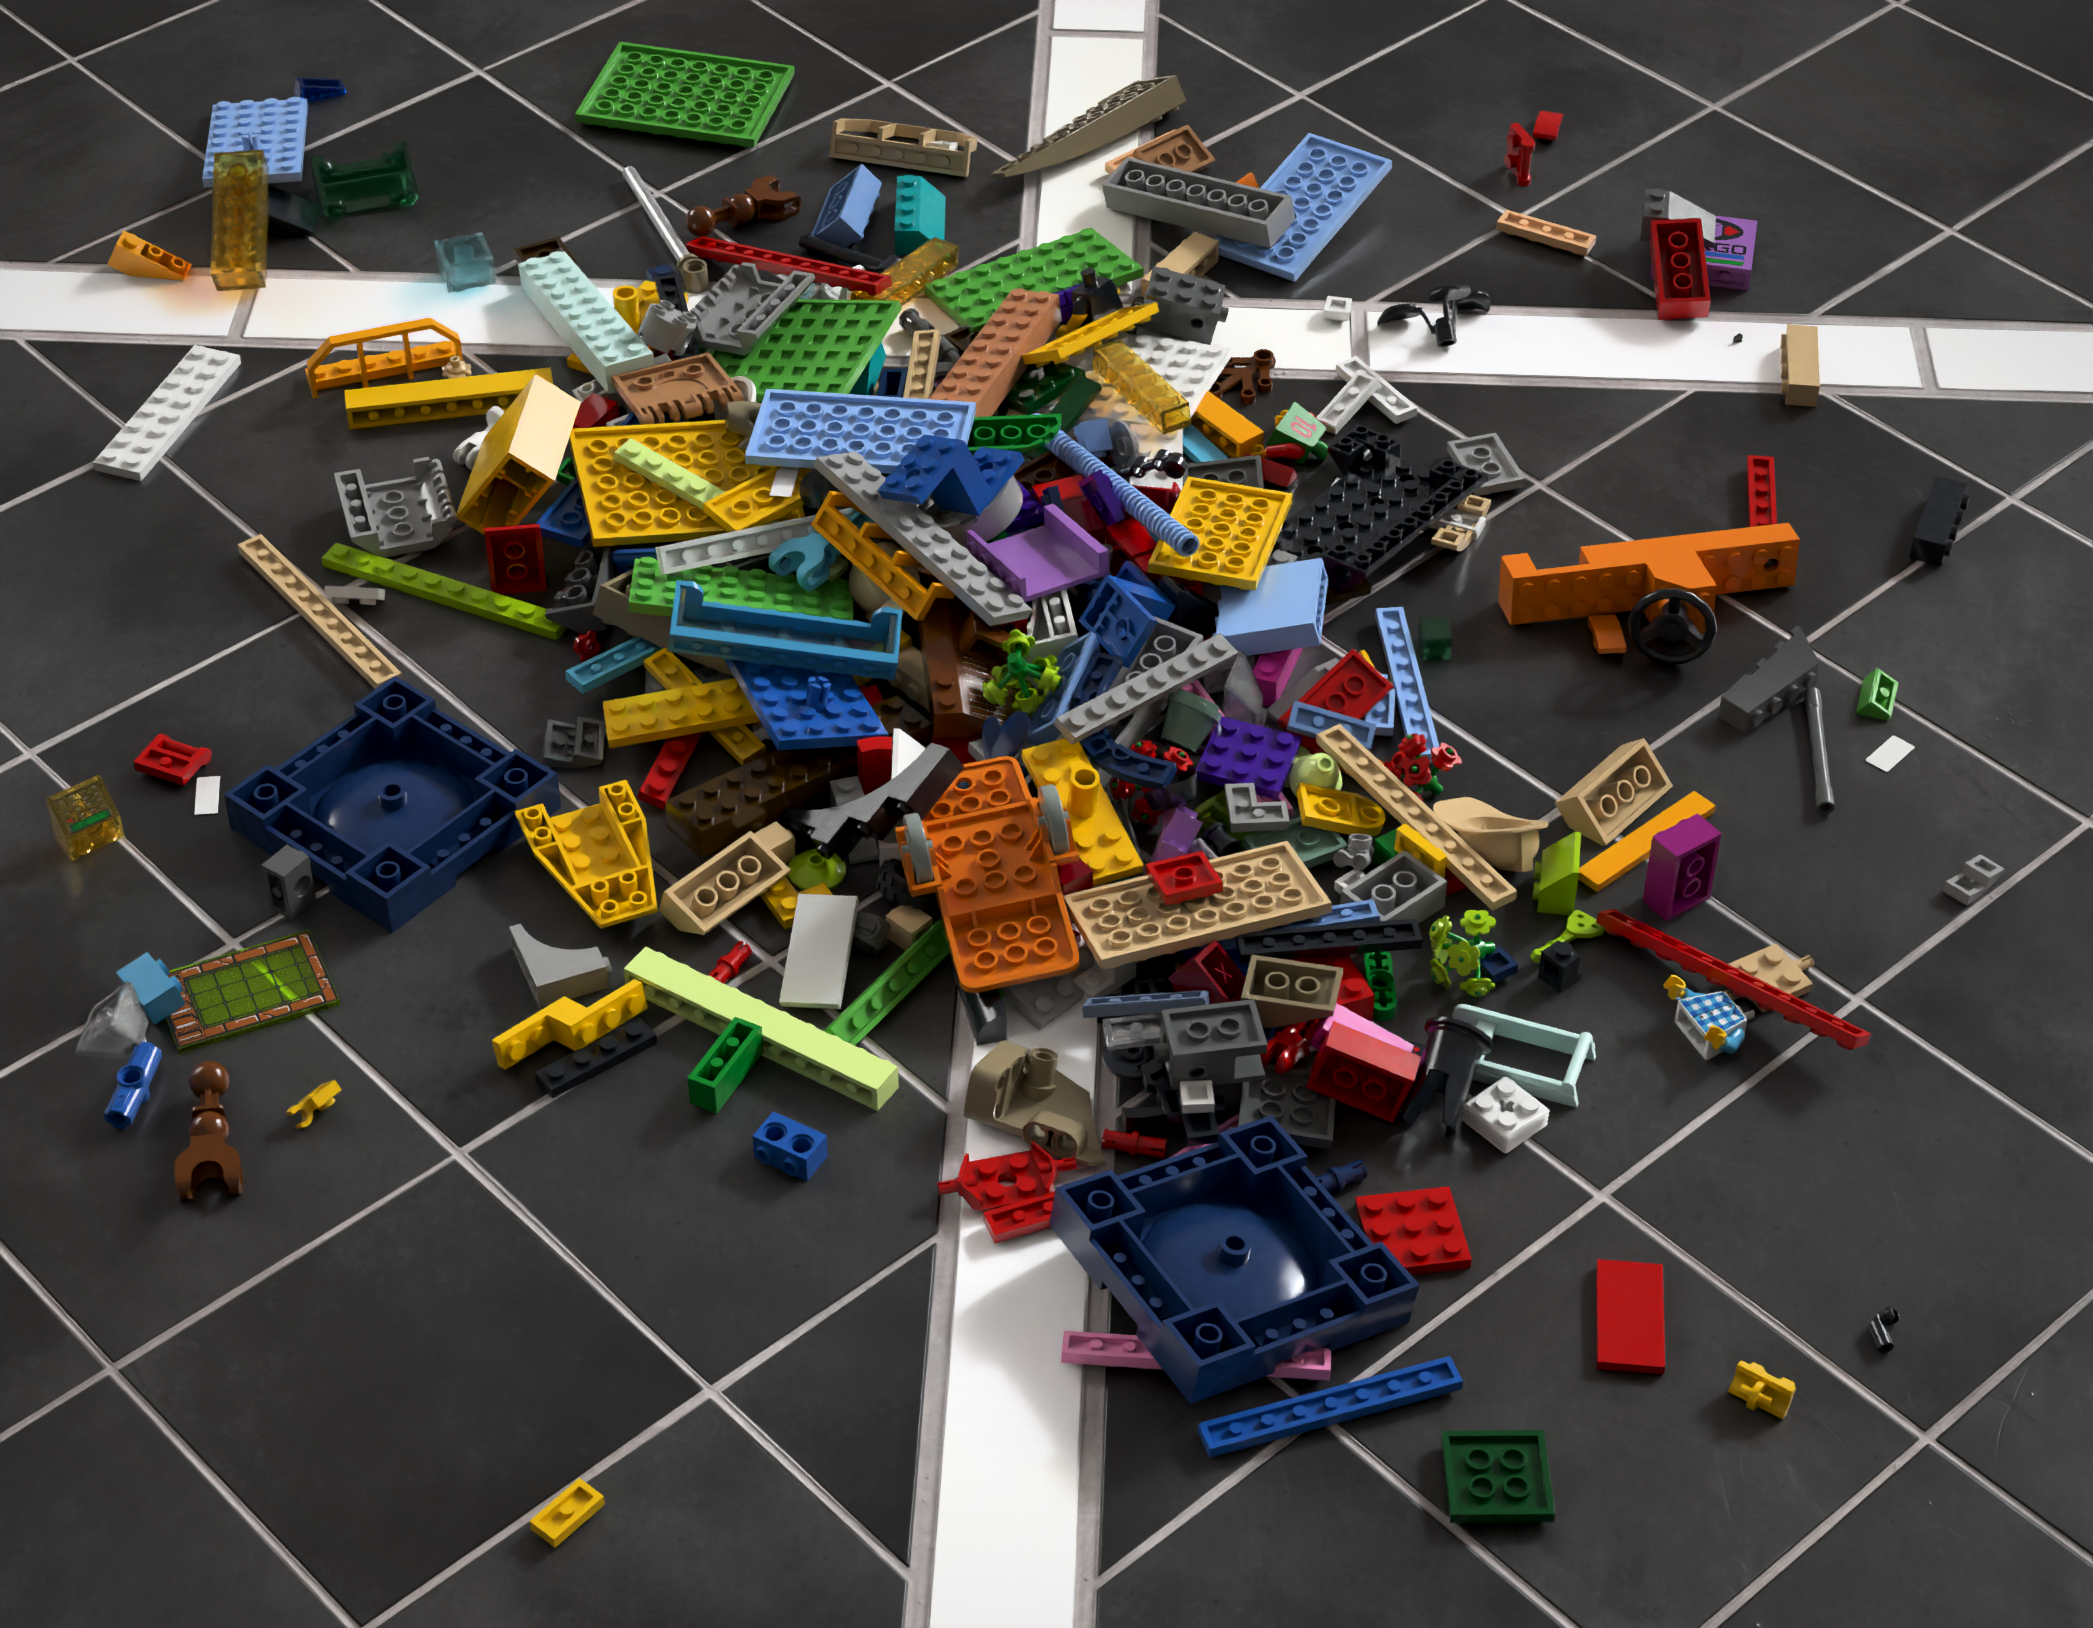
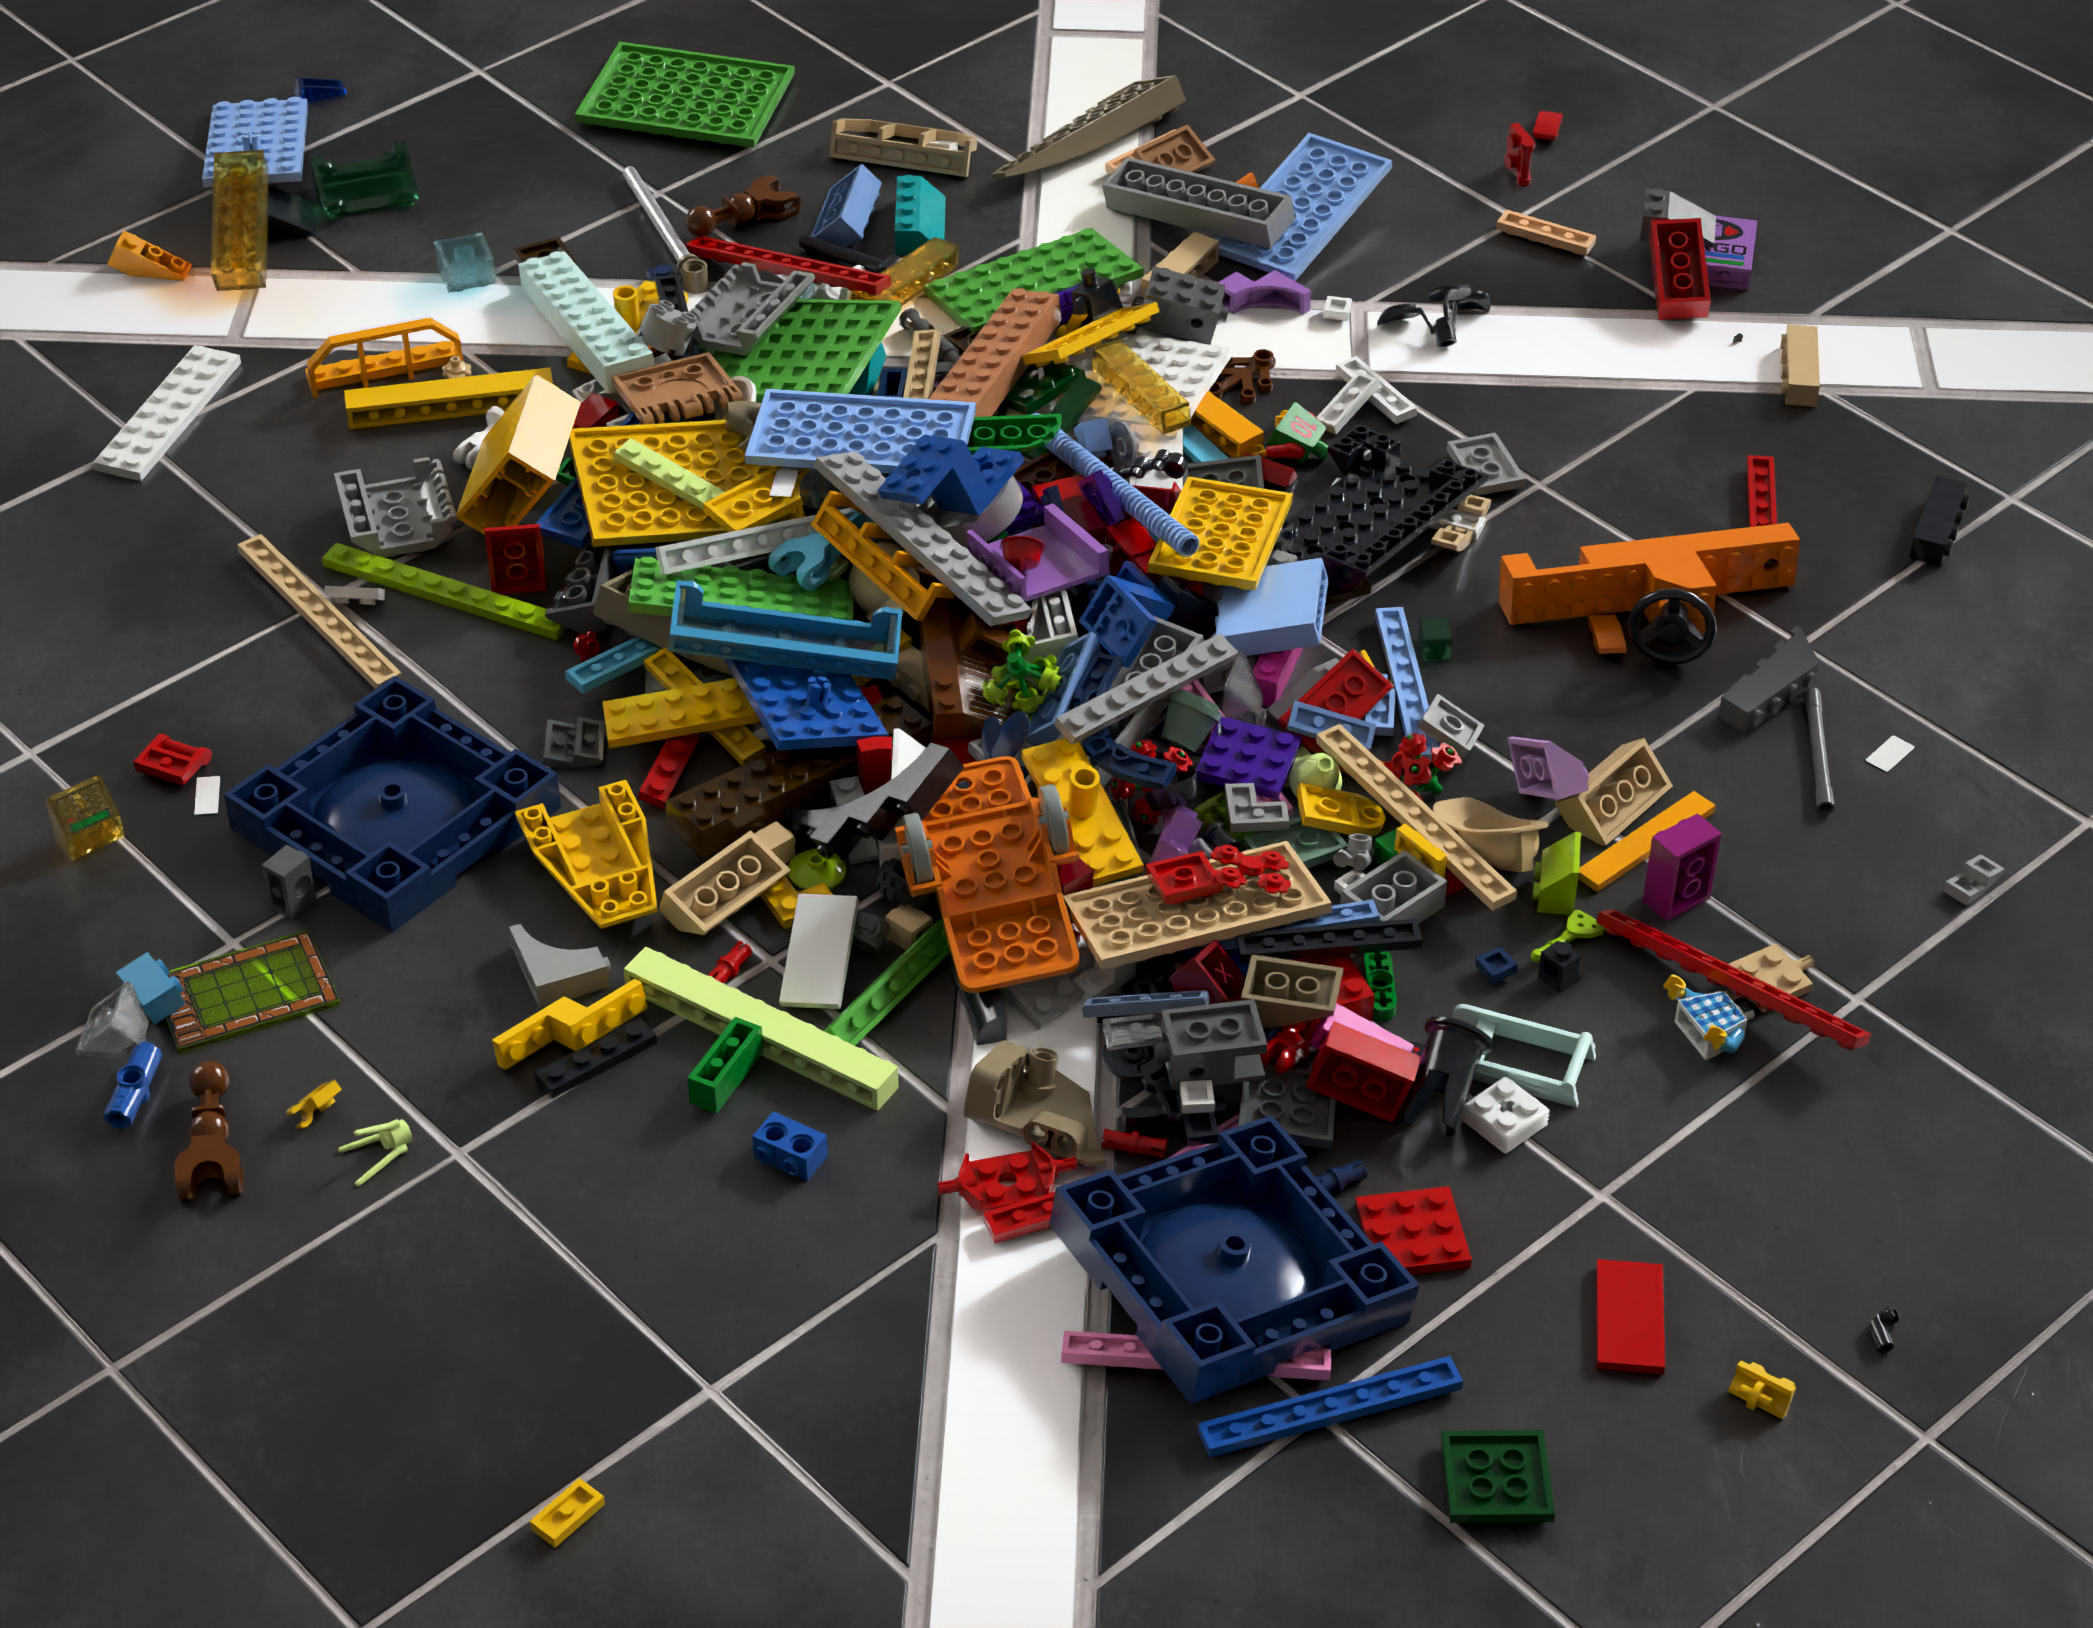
(392, 1135): none -> yellowish green plant
(1022, 551): none -> red piece
(1250, 866): none -> red plant
(1269, 290): none -> medium lavender arch
(1450, 725): none -> light grey plate
(1466, 954): lime plant -> none
(1546, 769): none -> lavender slope
(1877, 695): bright green slope -> none

